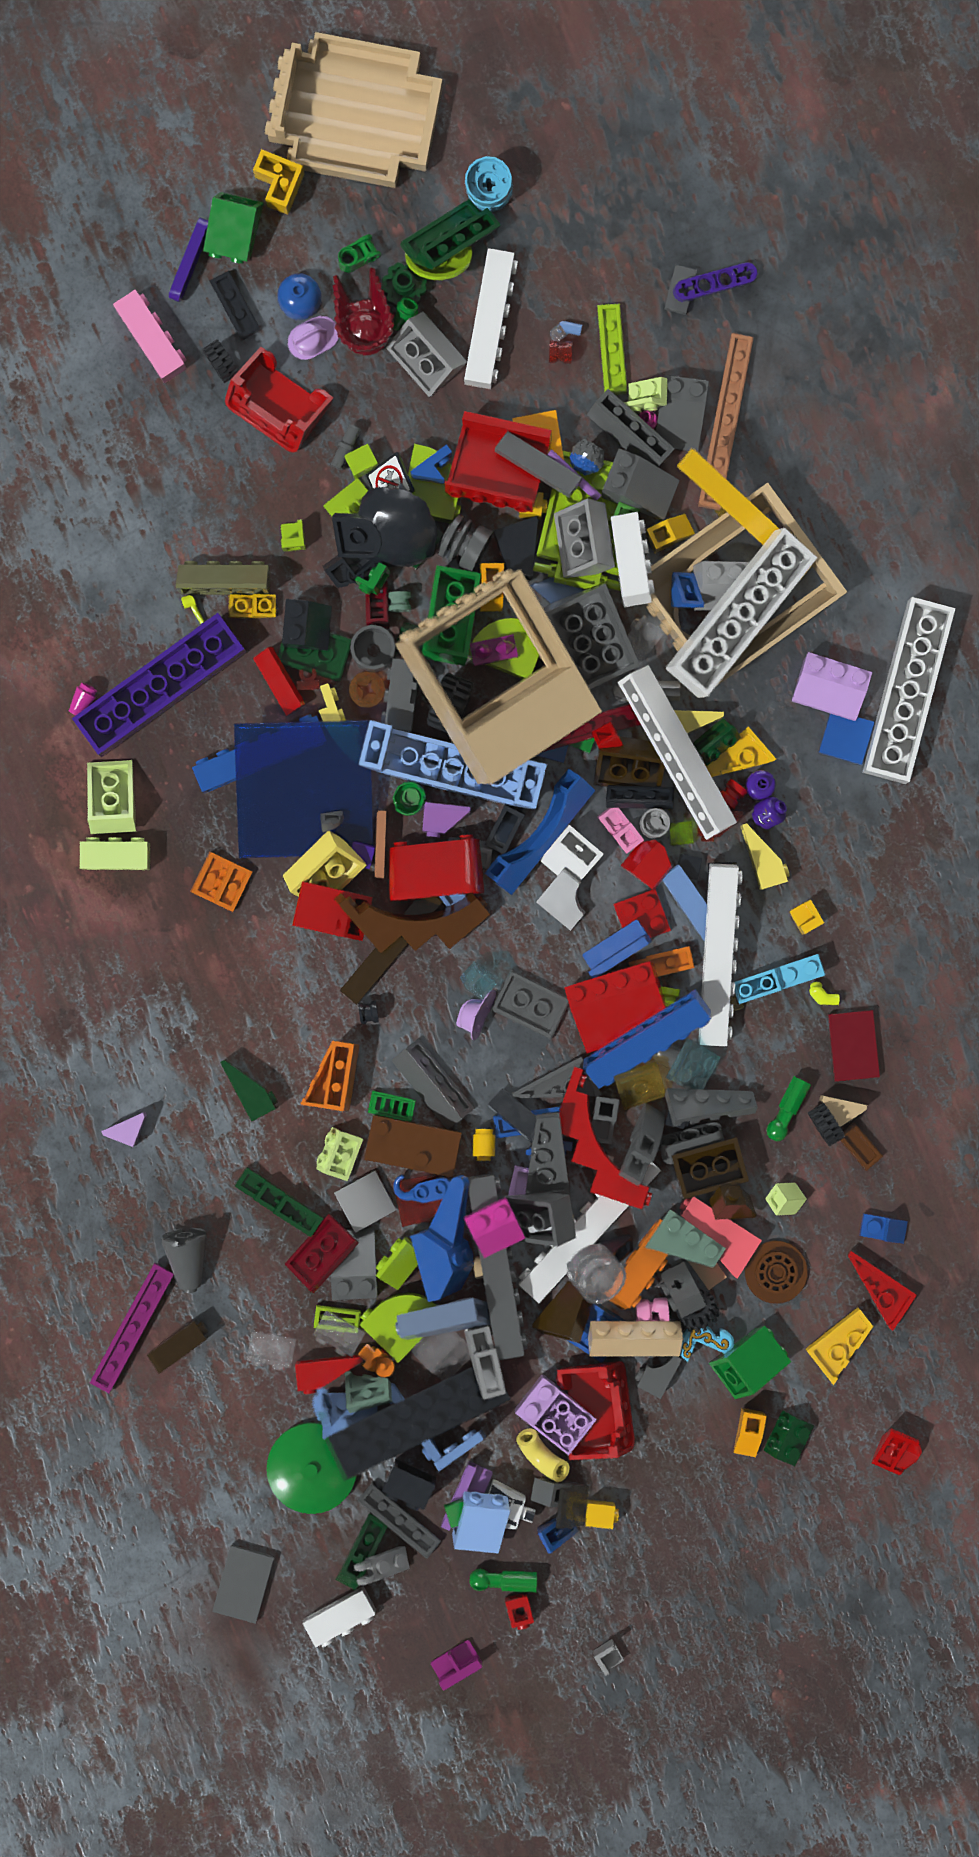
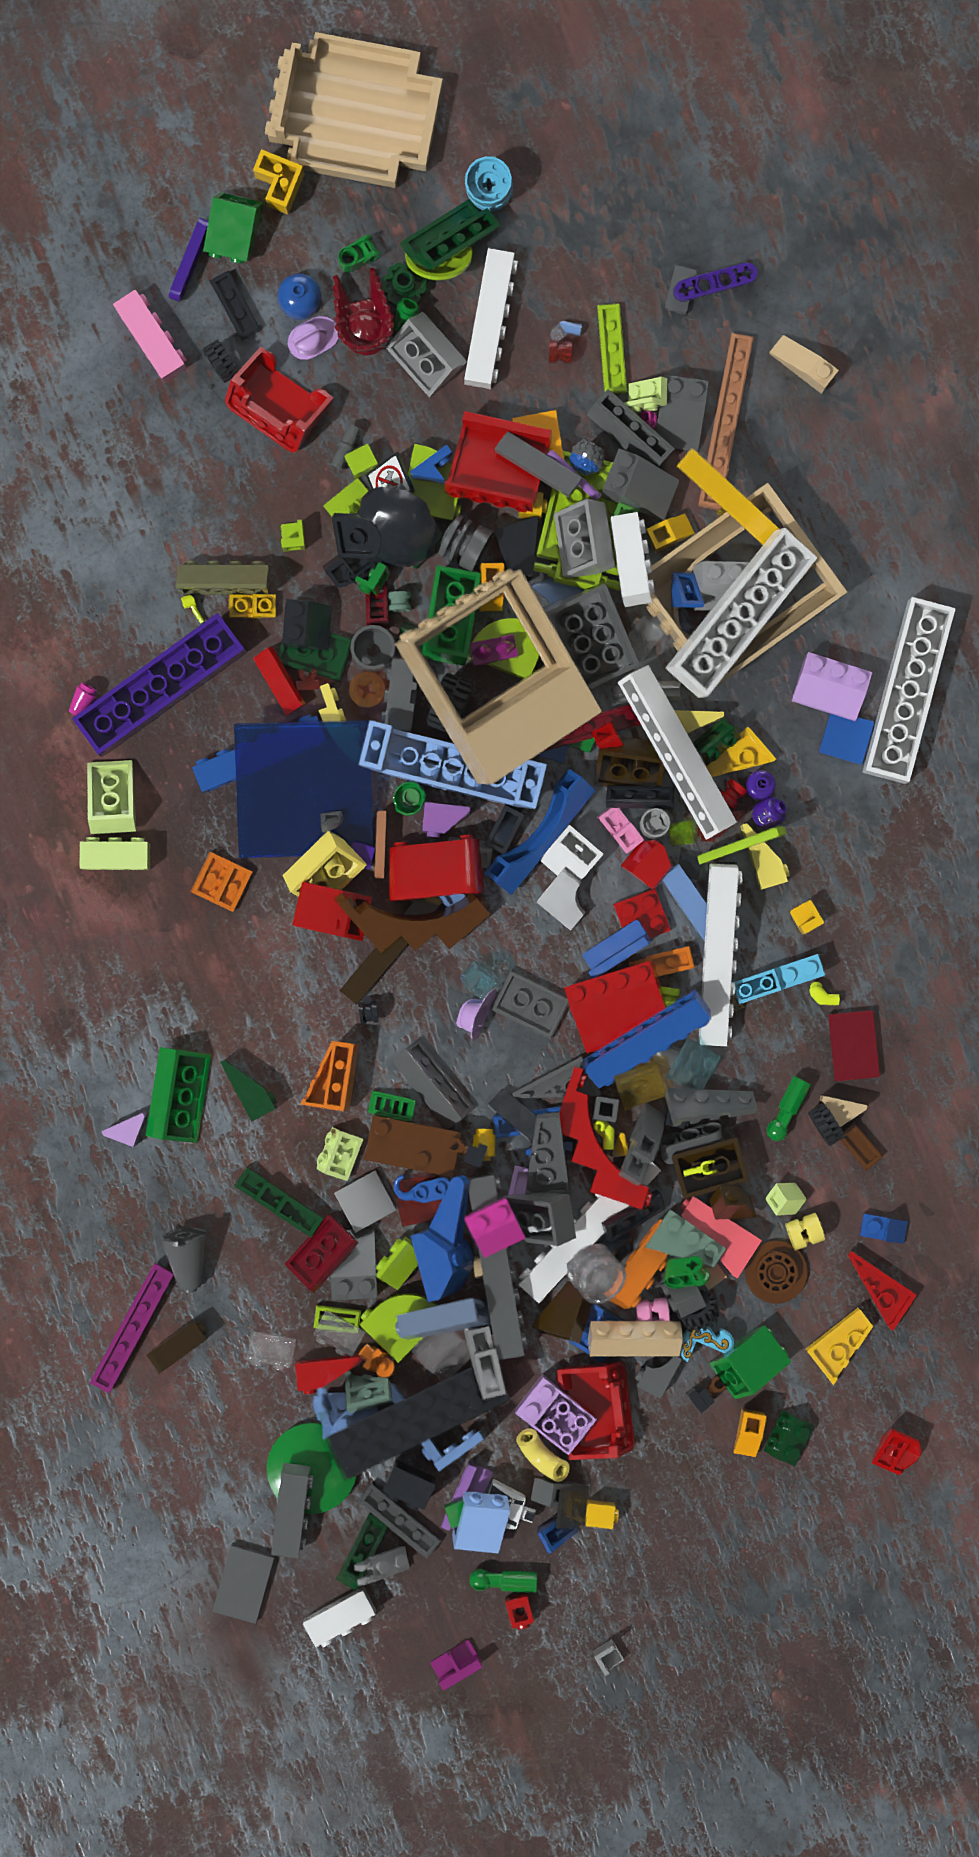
(178, 1095): none -> green slope
(291, 1508): none -> dark grey brick
(473, 1154): none -> black piece
(606, 1131): none -> neon yellow arm
(620, 1147): none -> yellow slope
(632, 1217): none -> black tile
(683, 1272): none -> green piece
(701, 1169): none -> neon yellow hand
(702, 1397): none -> black piece
(742, 844): none -> lime tile
(804, 363): none -> tan slope
(812, 1228): none -> light yellow wheel

